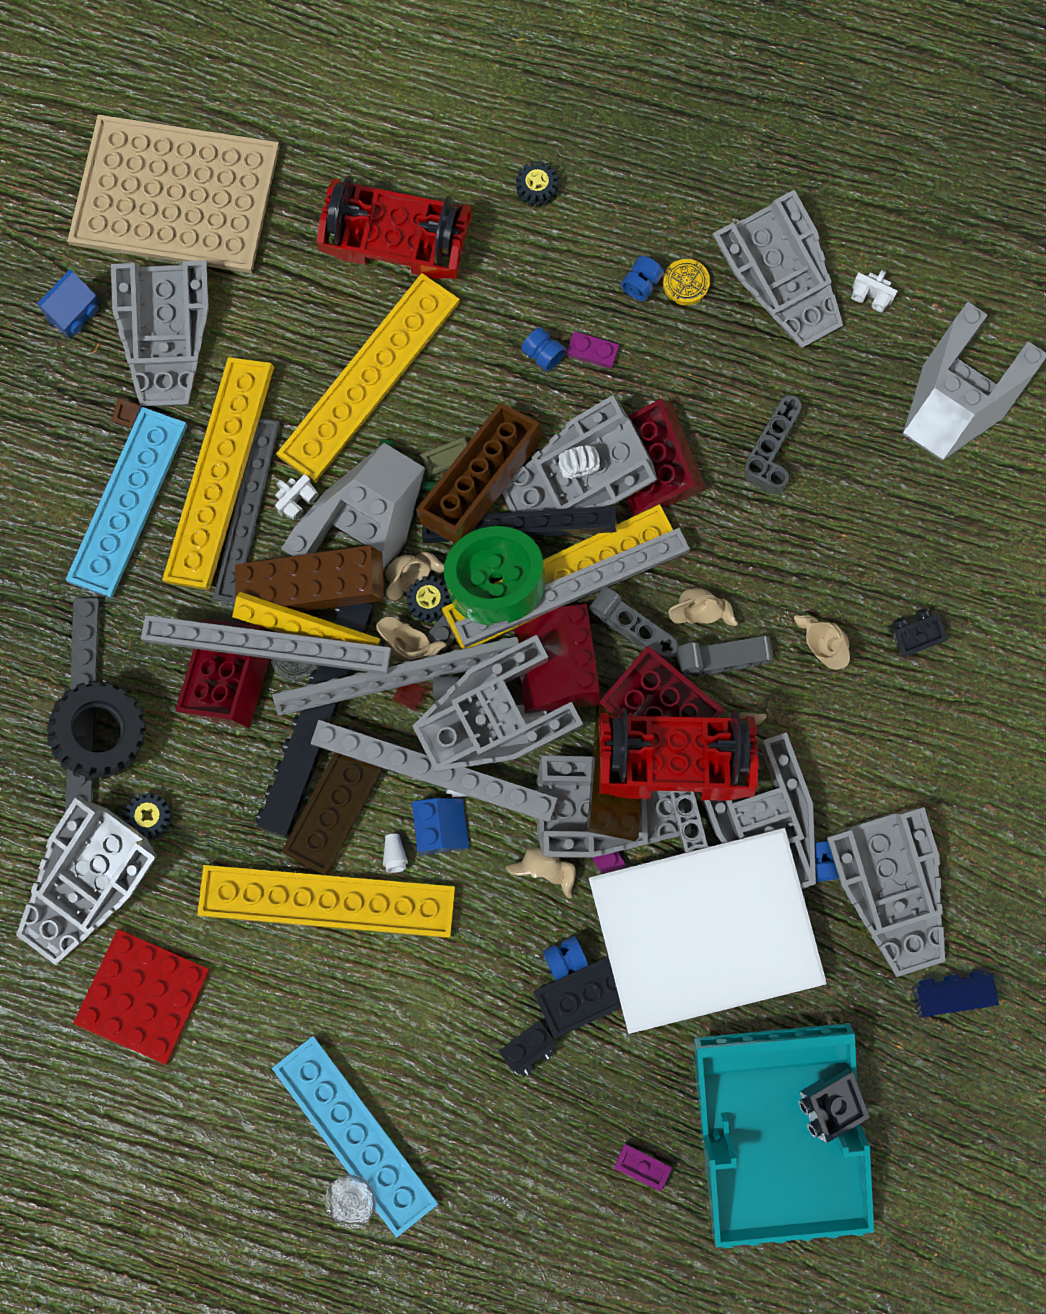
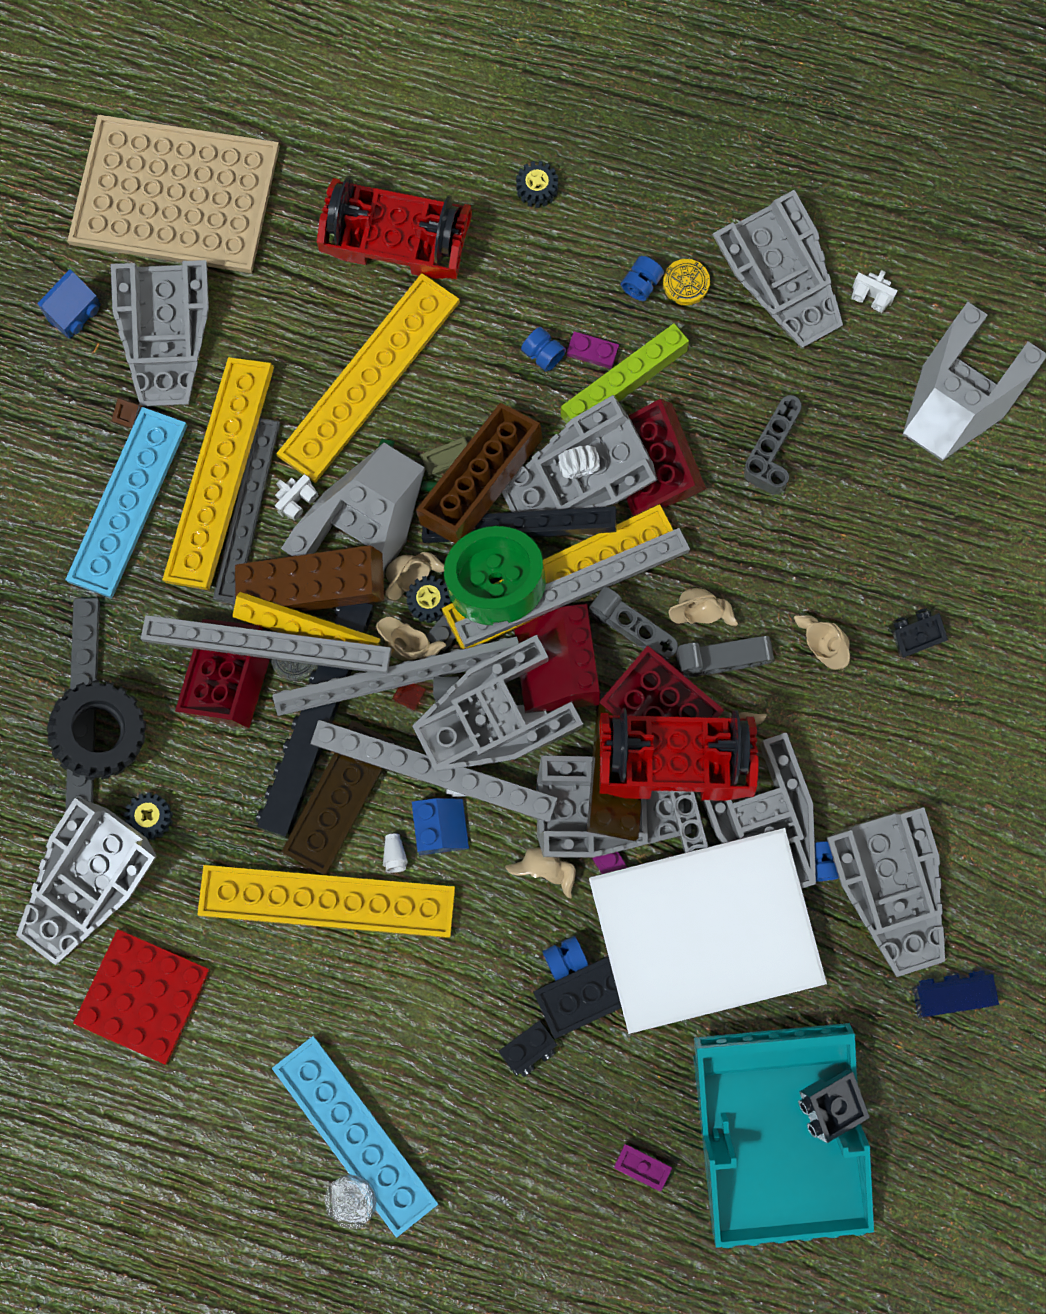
(630, 372): none -> lime brick

